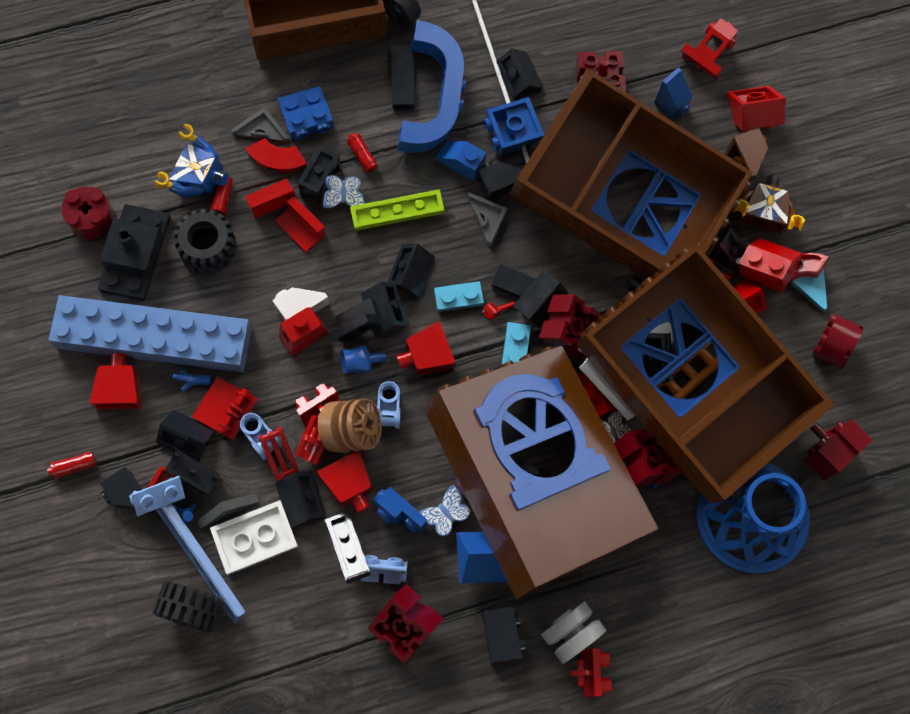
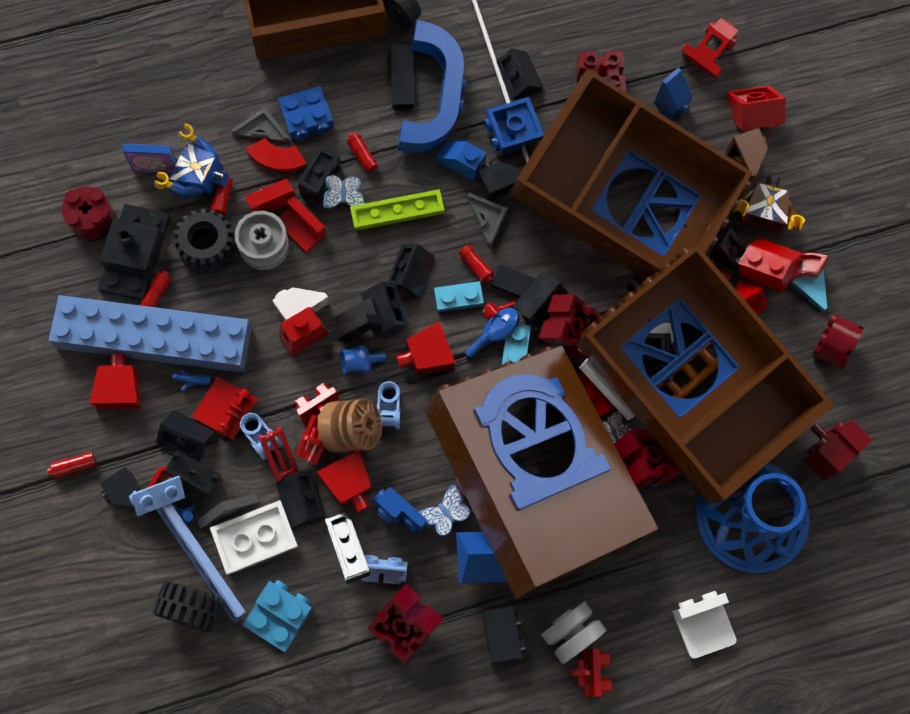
(150, 157): none -> tile
(156, 289): none -> red piece
(262, 240): none -> light grey wheel
(278, 615): none -> dark azure plate
(478, 266): none -> red piece
(496, 330): none -> blue piece
(704, 625): none -> white bracket

